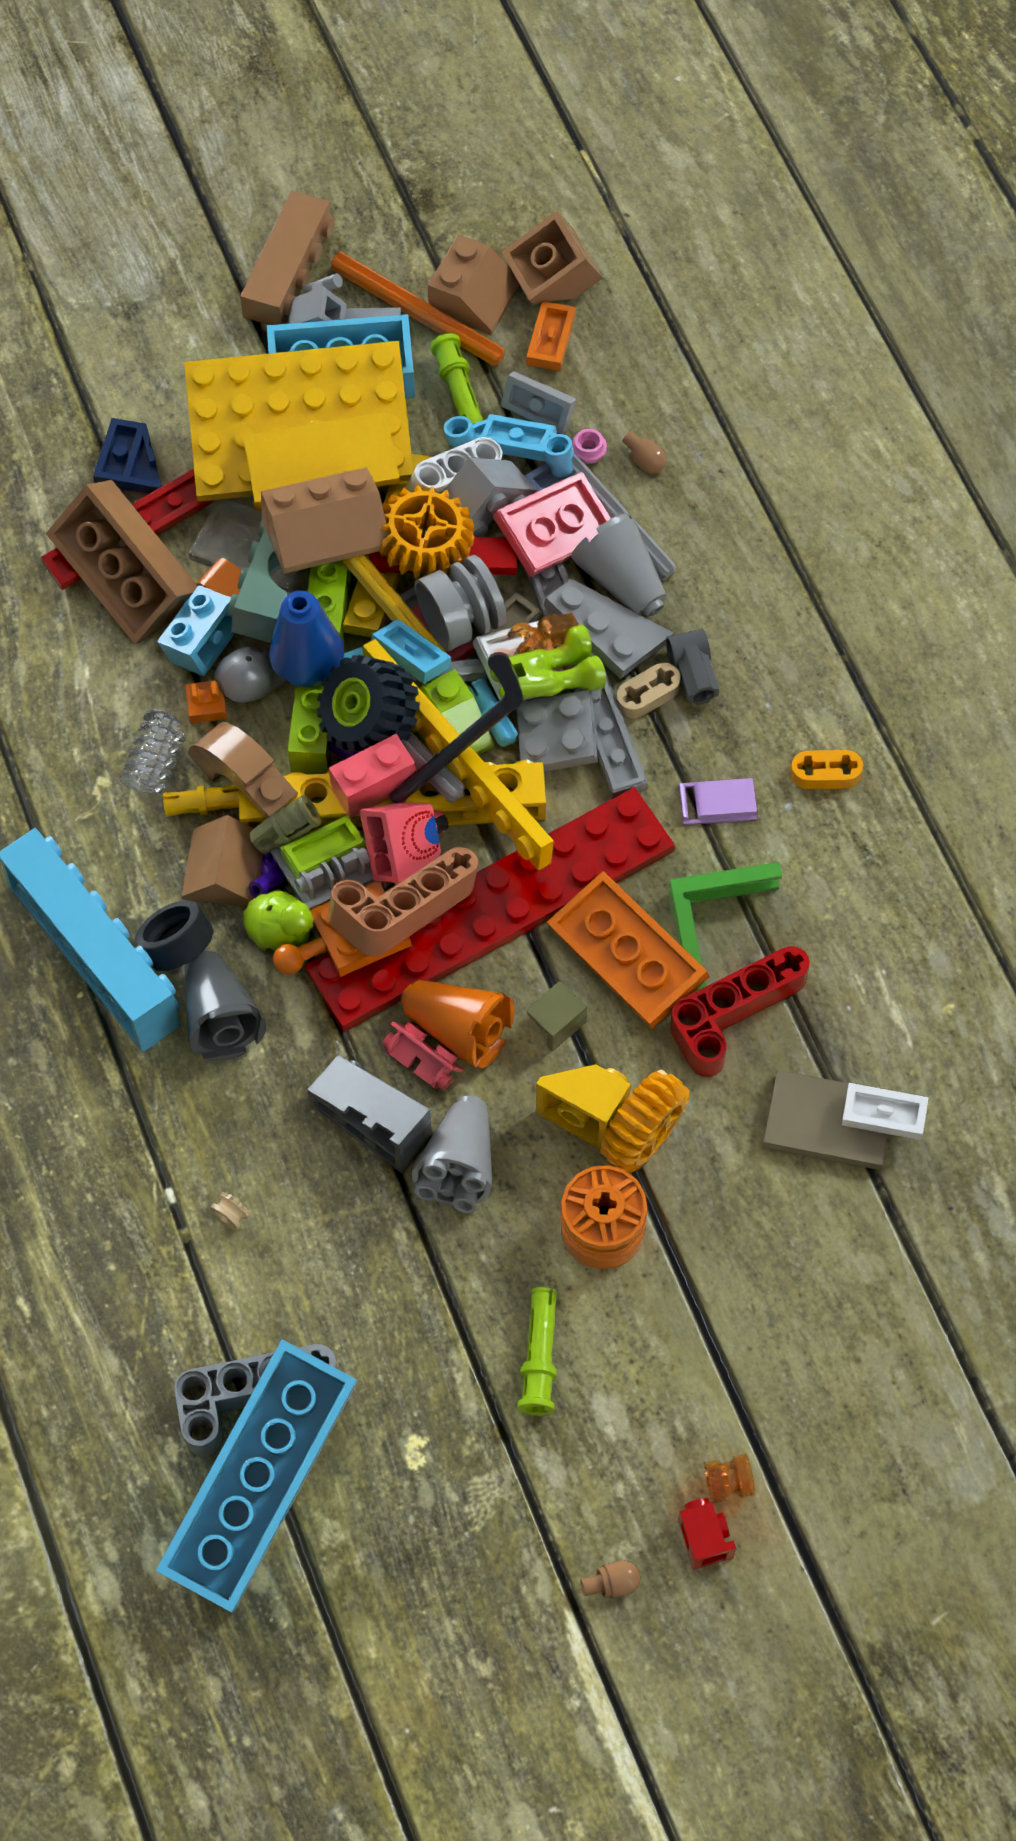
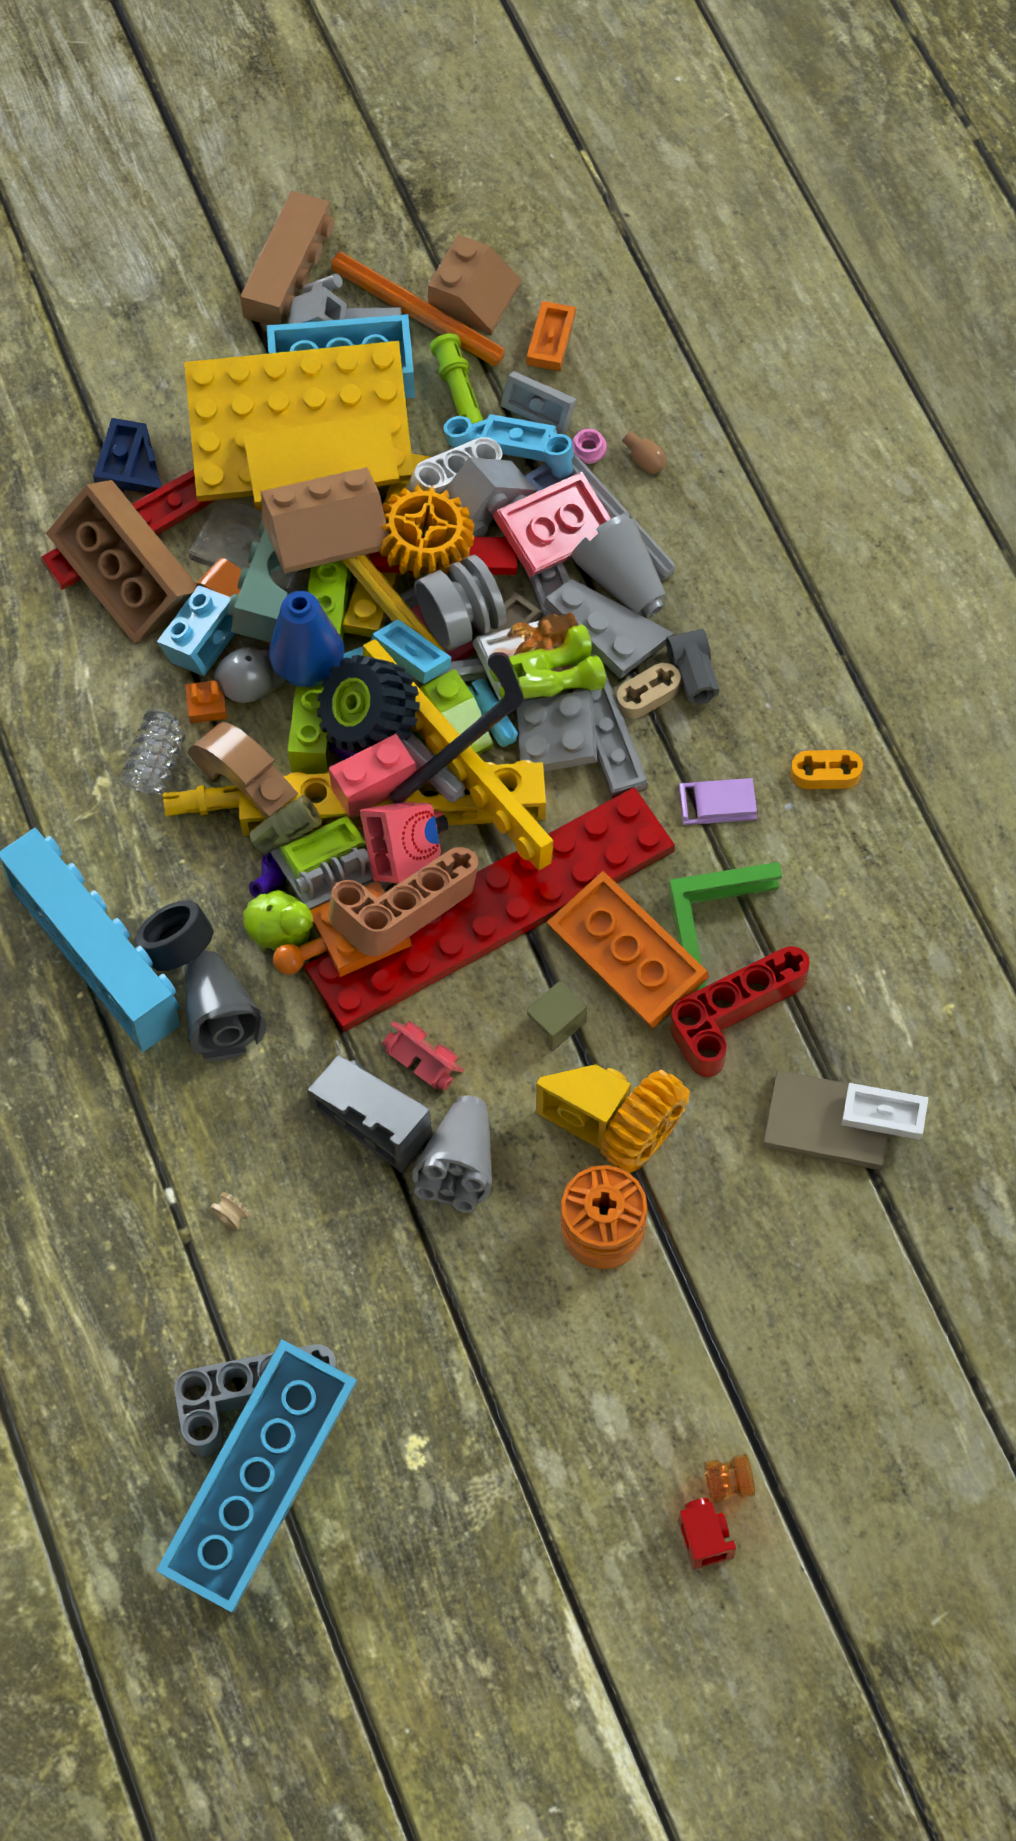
(222, 863): medium nougat slope -> none
(461, 1018): orange cone -> none
(538, 1369): lime pin -> none
(552, 262): medium nougat slope -> none
(612, 1580): medium nougat cylinder -> none

